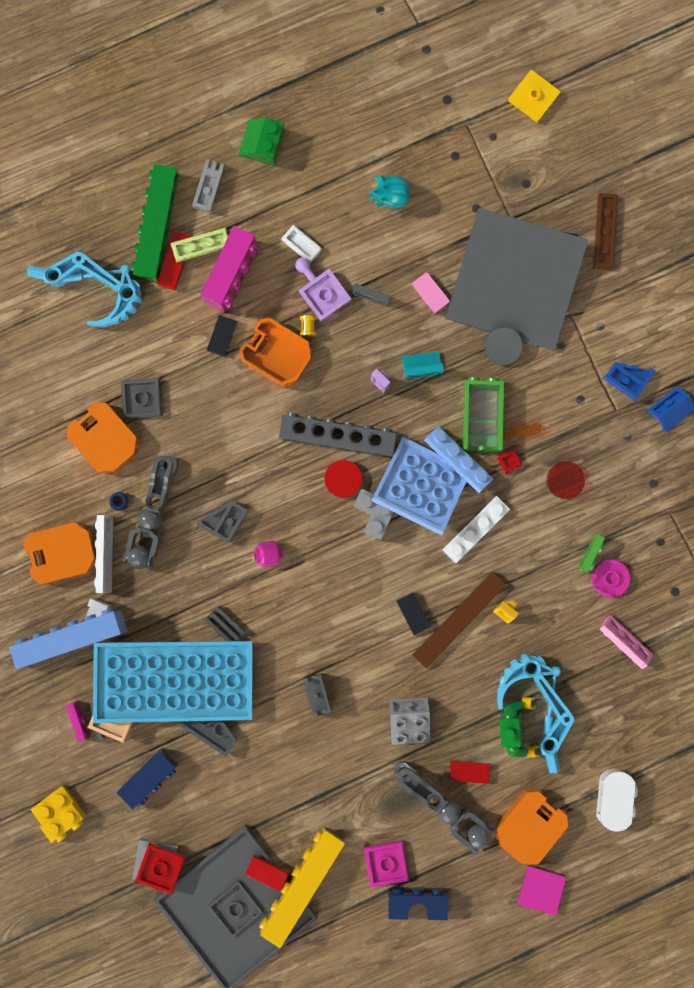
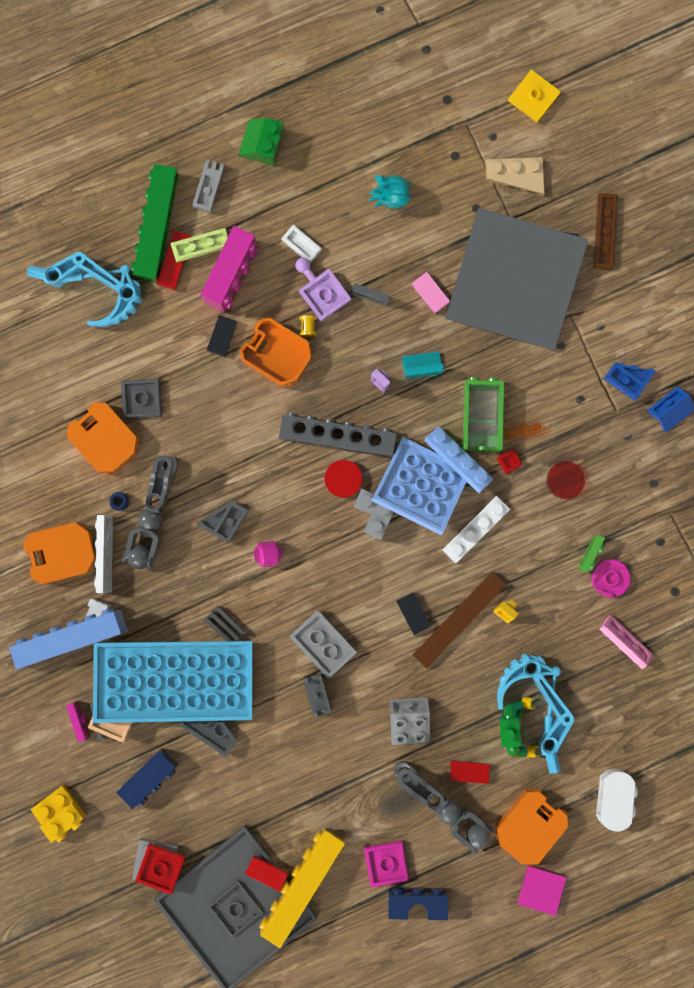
(323, 644): none -> light grey plate
(503, 346): dark grey tile -> none
(518, 173): none -> tan wing

